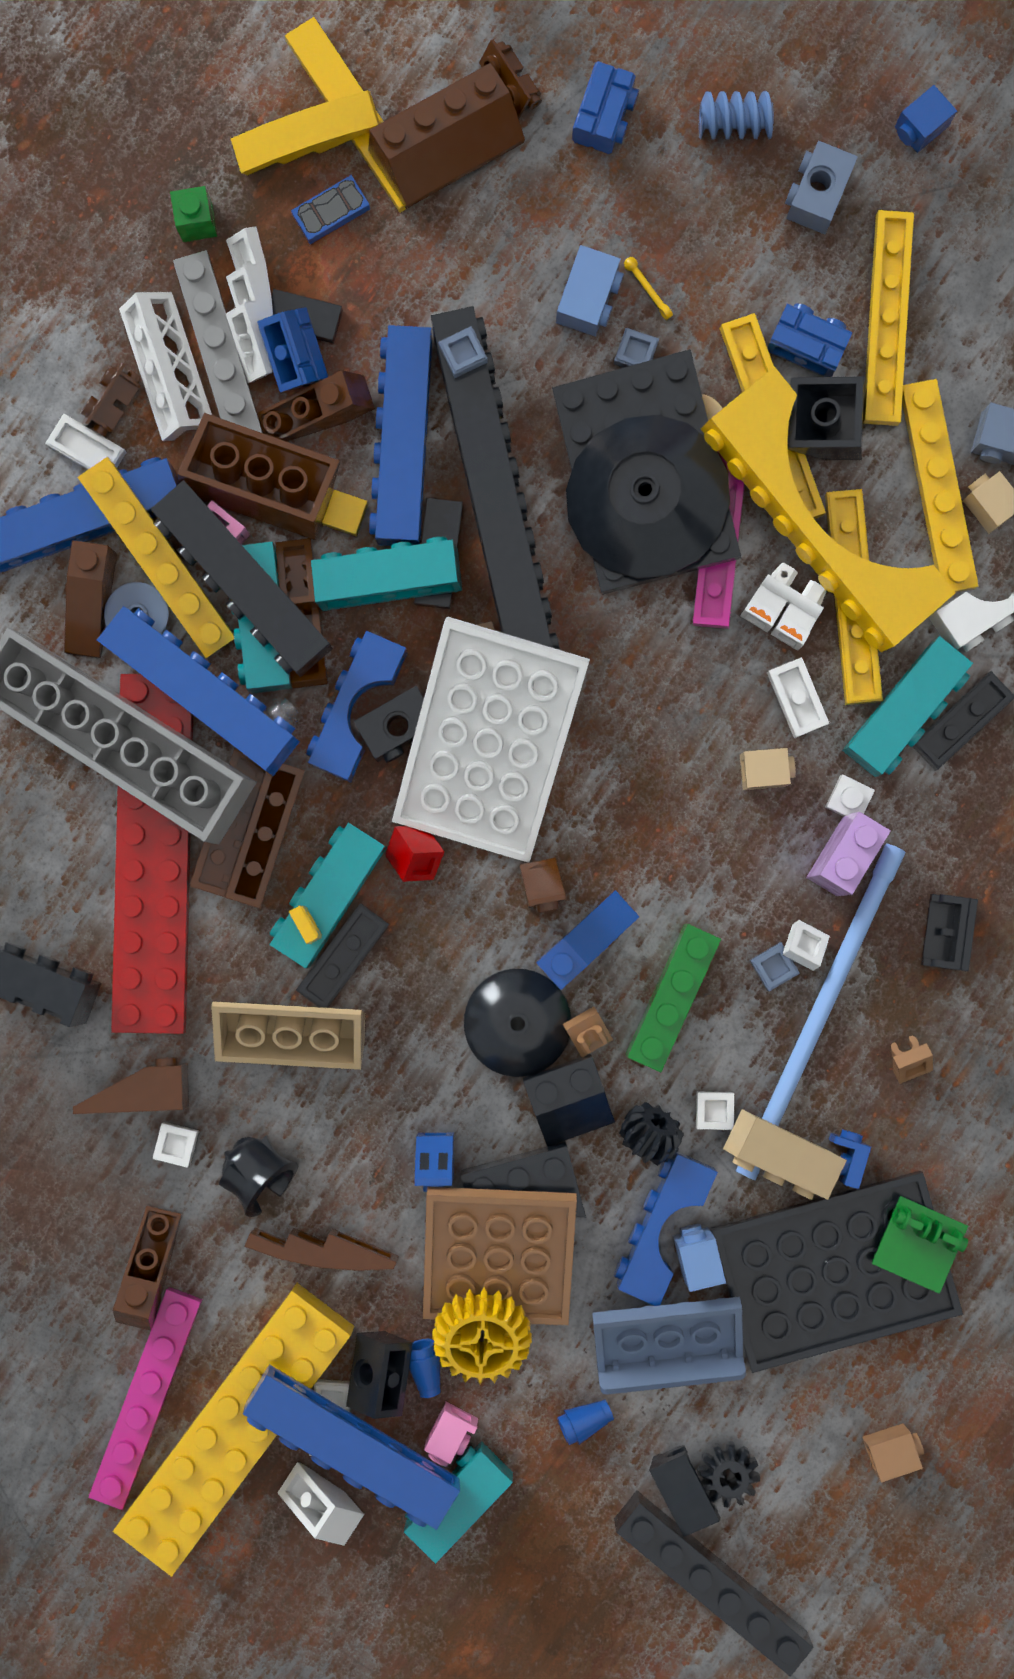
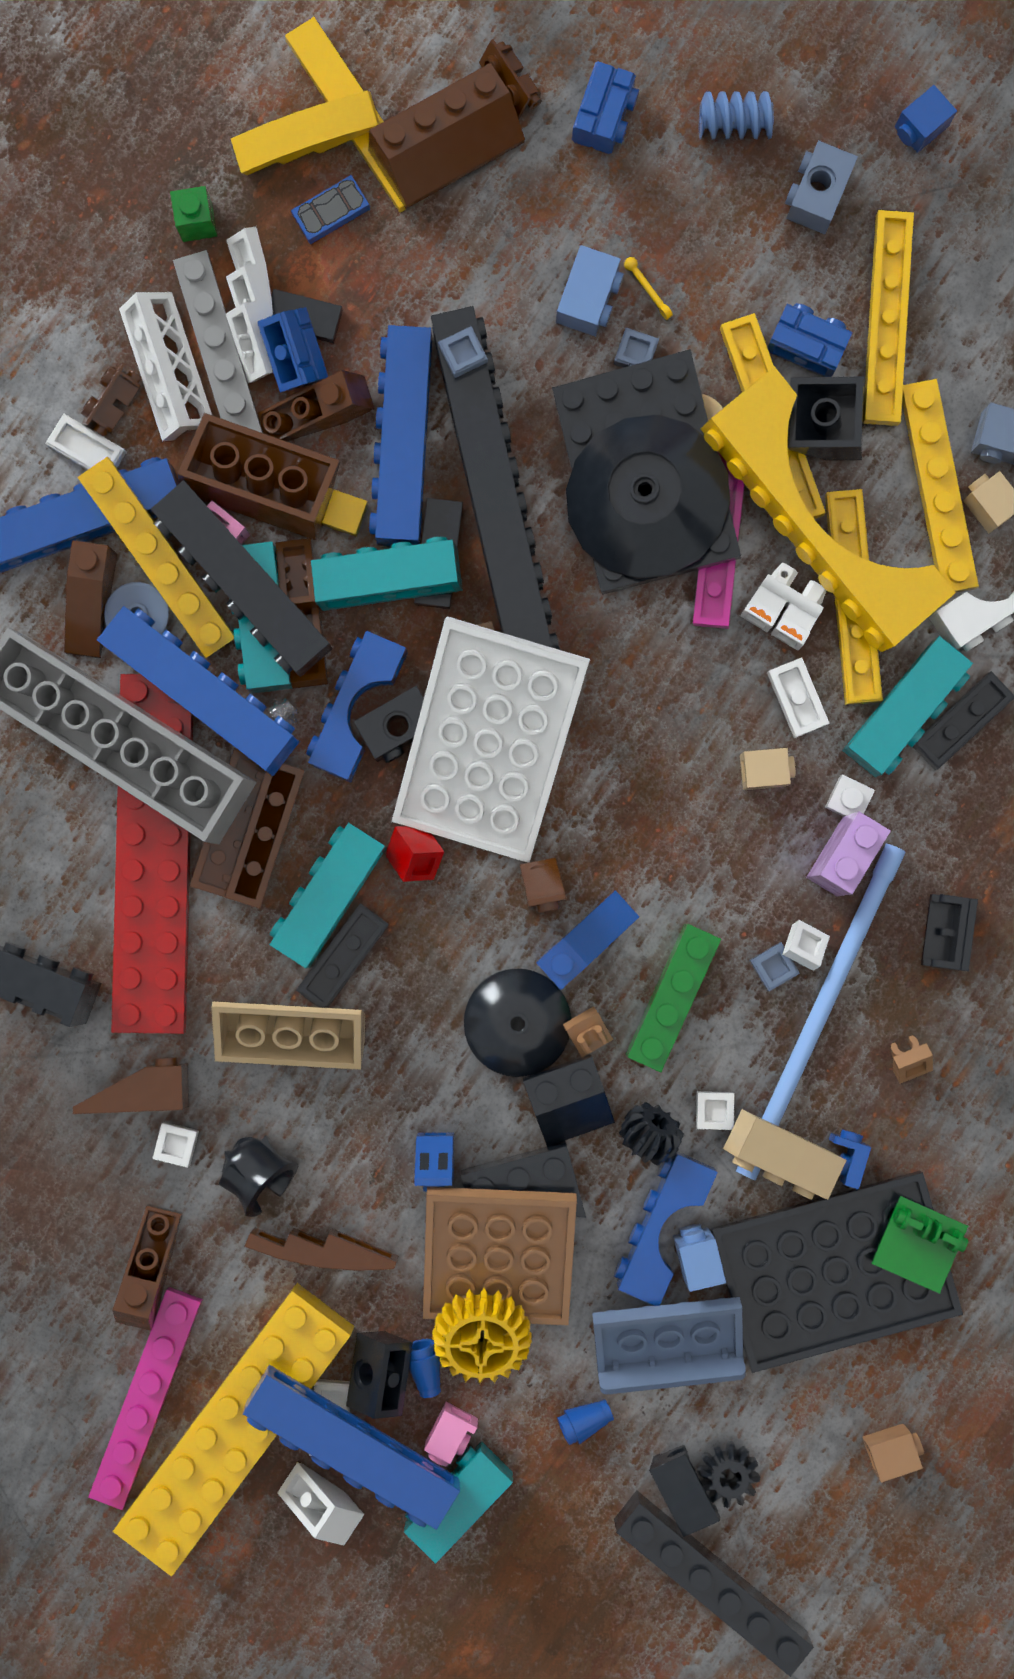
(305, 924): yellow tile -> none

